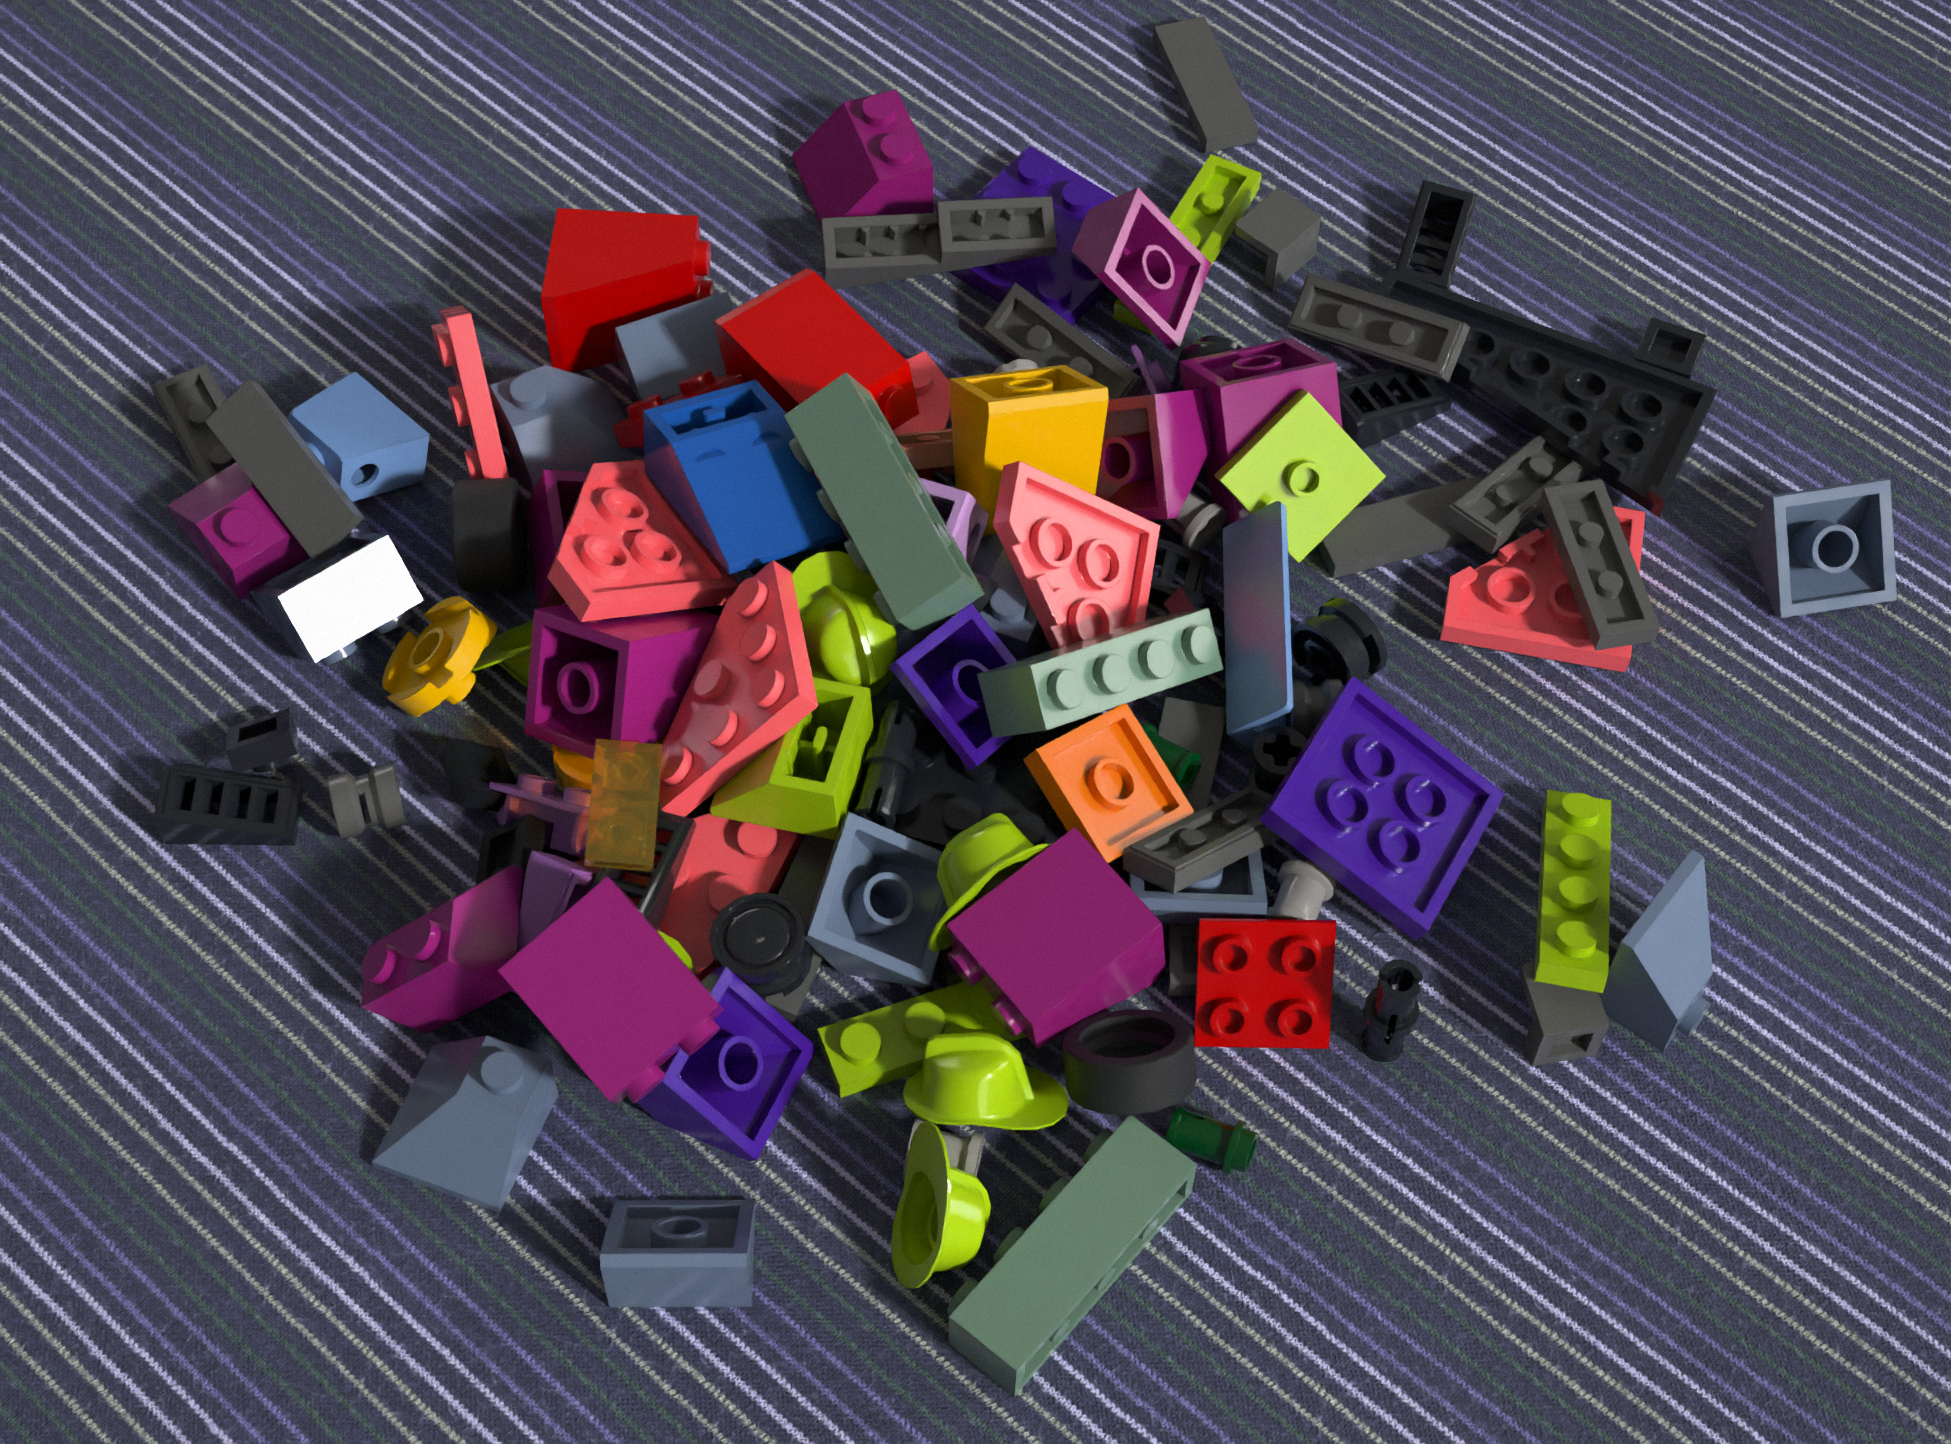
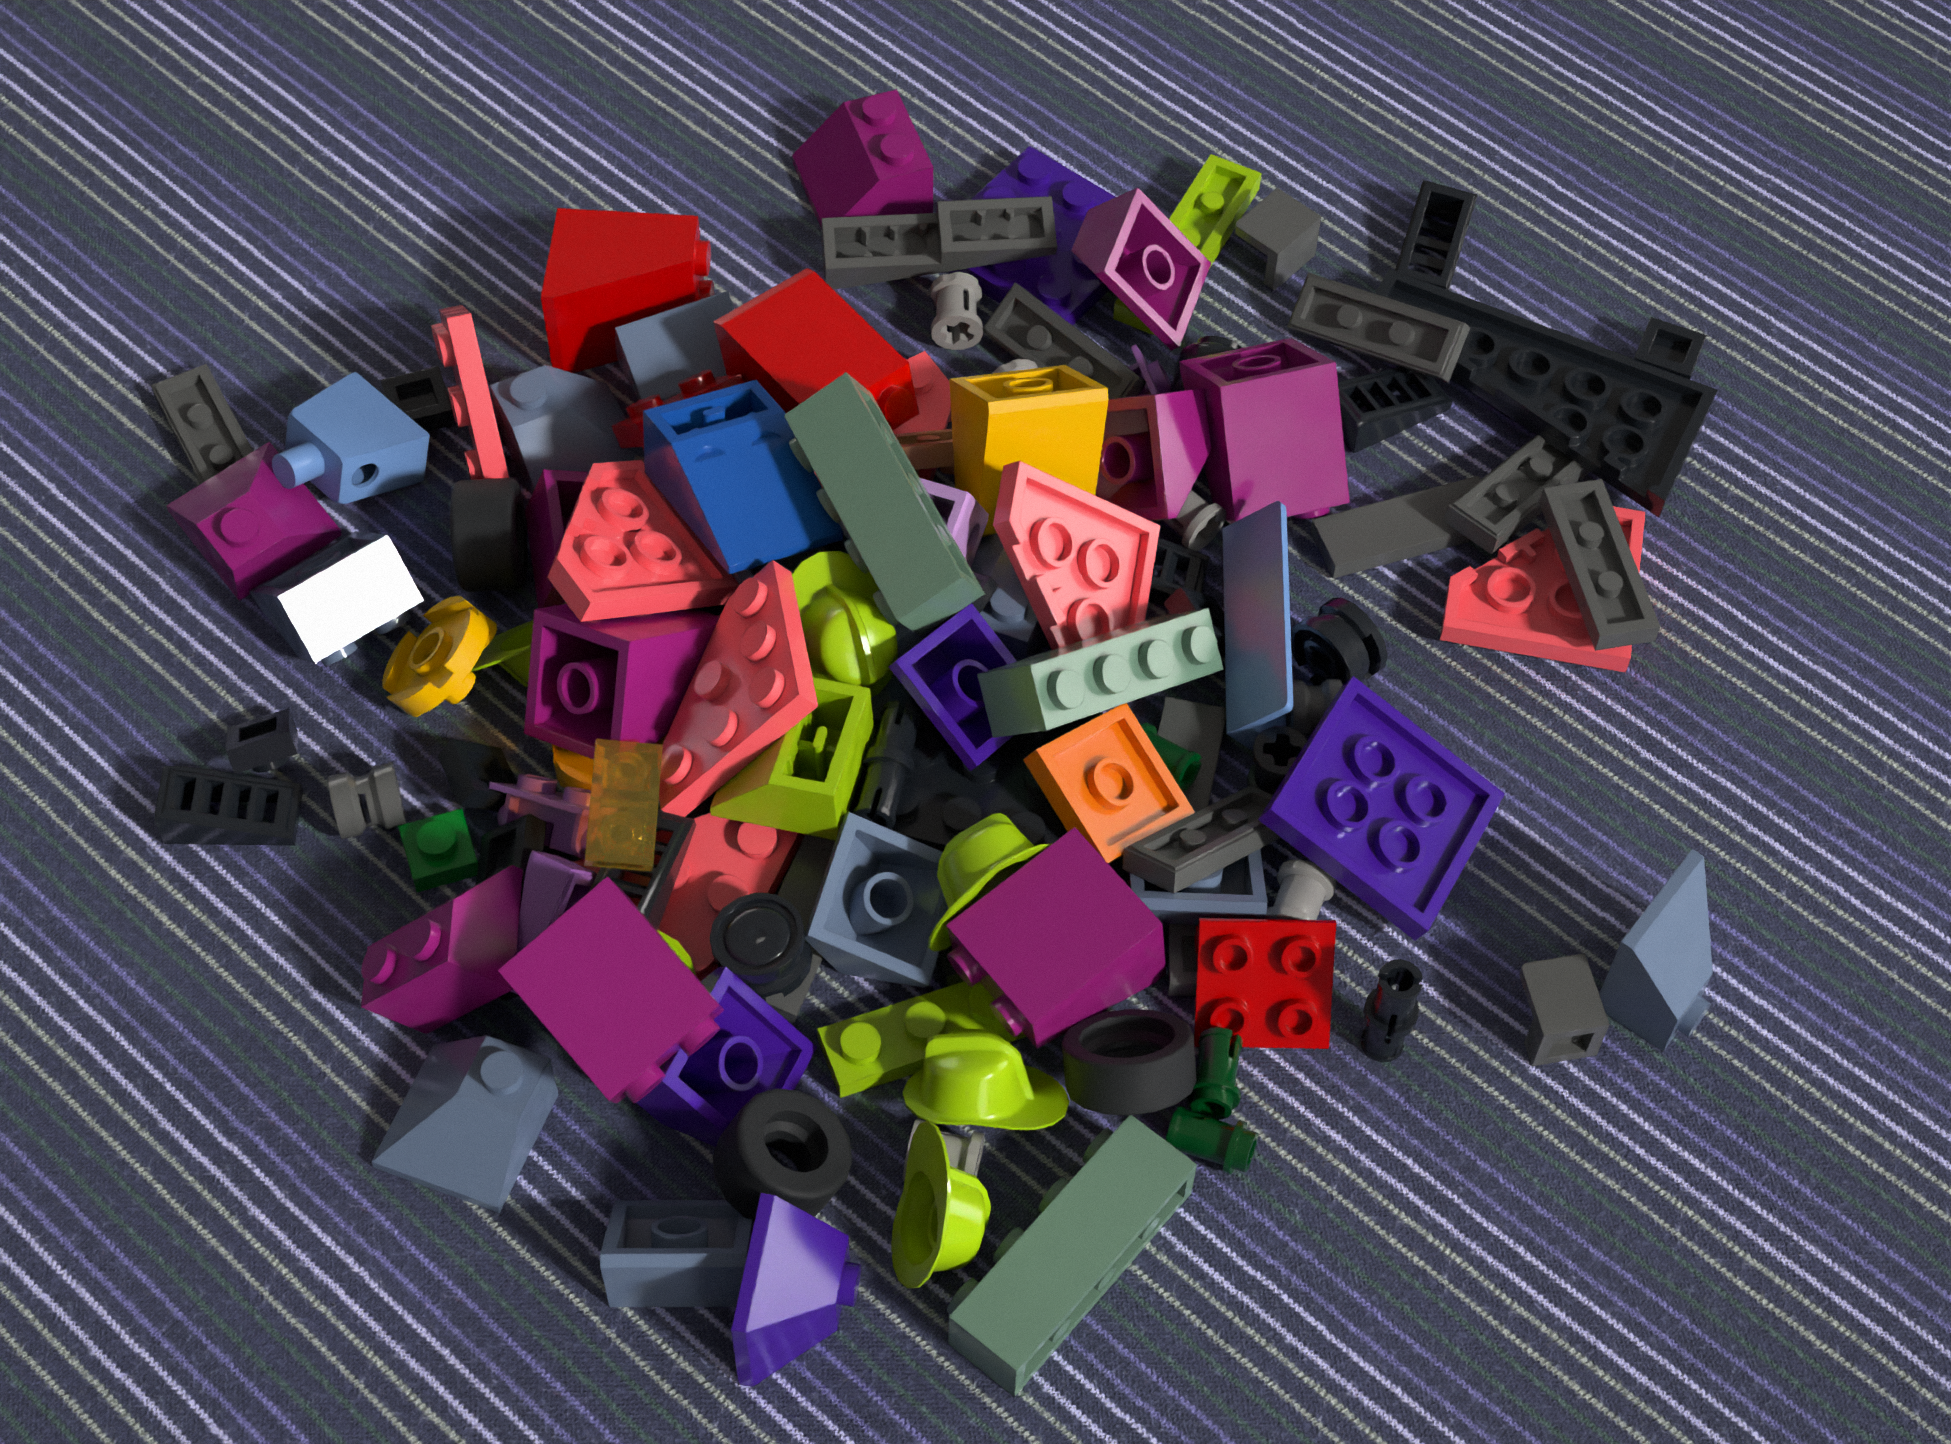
(284, 469): dark grey tile -> none
(421, 397): none -> black plate
(439, 850): none -> green plate
(789, 1288): none -> dark purple slope
(800, 1129): none -> black tyre
(956, 311): none -> light grey bush
(1205, 84): dark grey tile -> none
(1216, 1074): none -> dark green pin
(1307, 467): lime plate -> none
(1574, 892): lime plate -> none
(1826, 548): sand blue slope -> none

